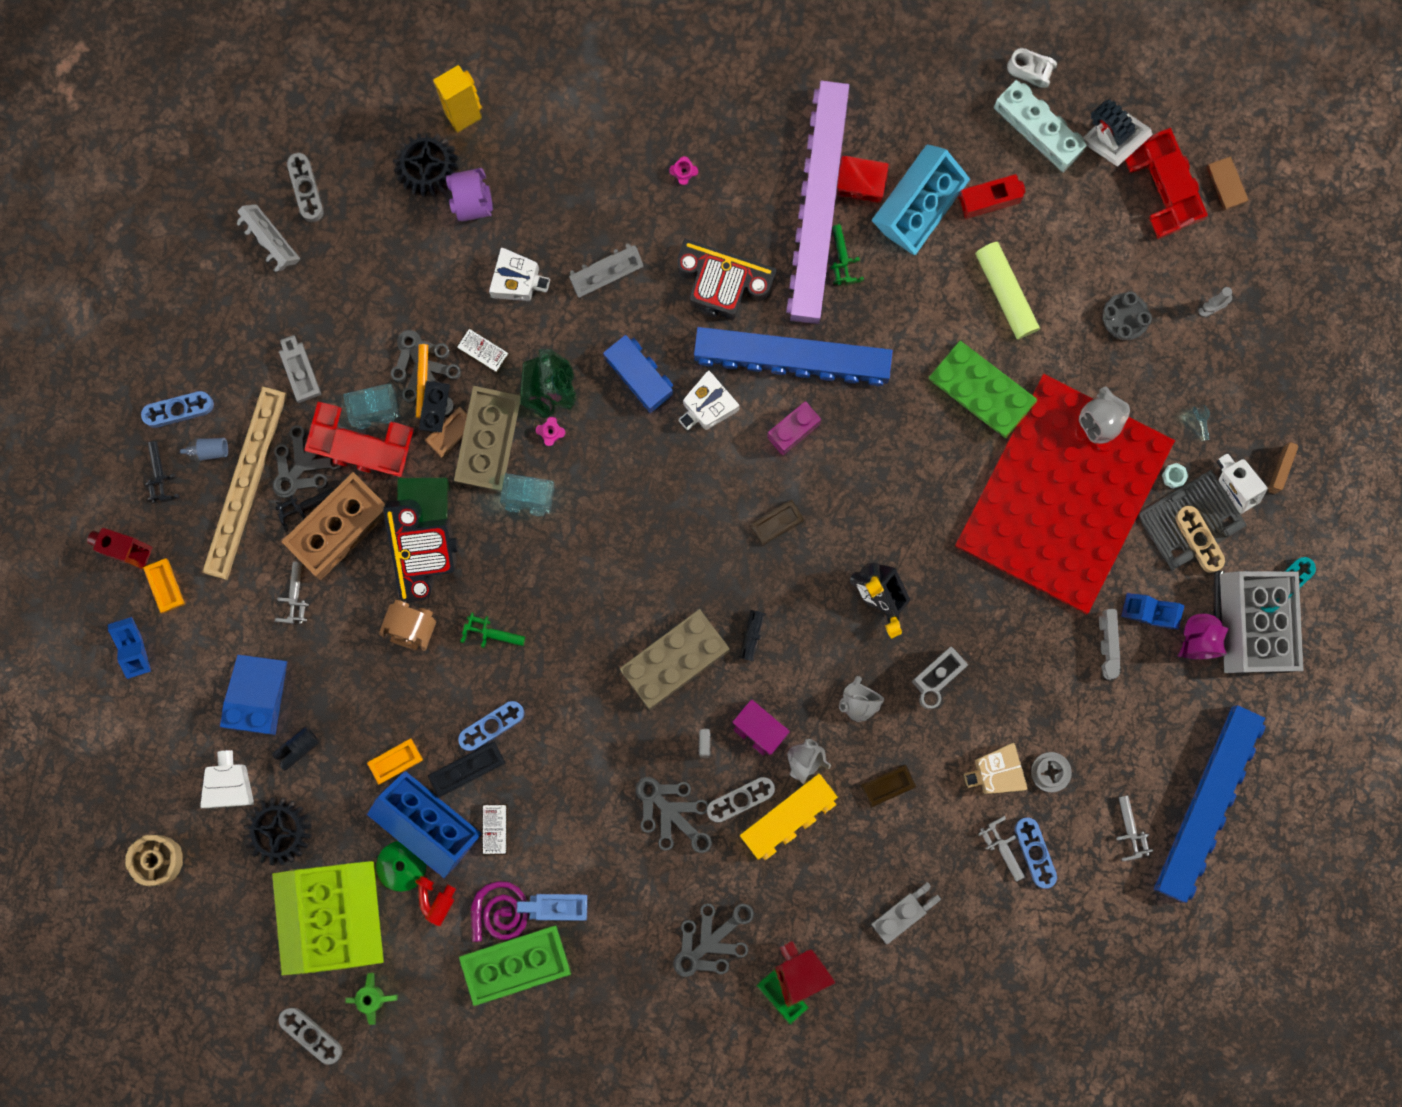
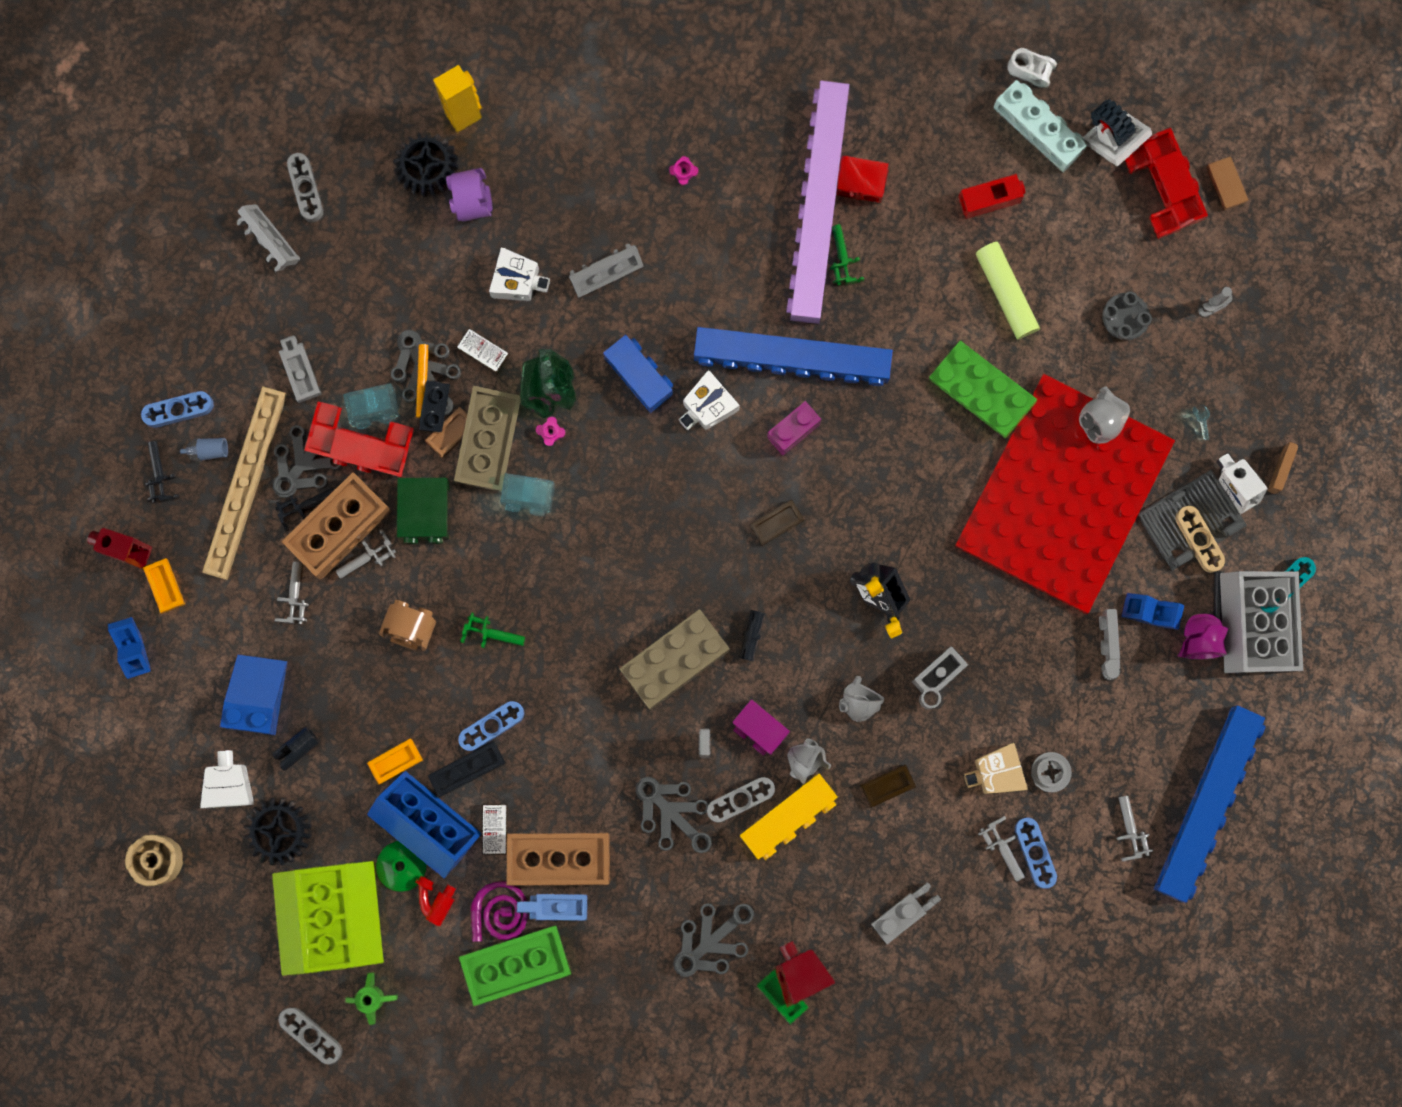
(367, 556): none -> light grey piece
(418, 549): brick -> none
(546, 872): none -> medium nougat brick
(722, 279): brick -> none
(921, 198): medium azure slope -> none
(1174, 475): light aqua tile -> none

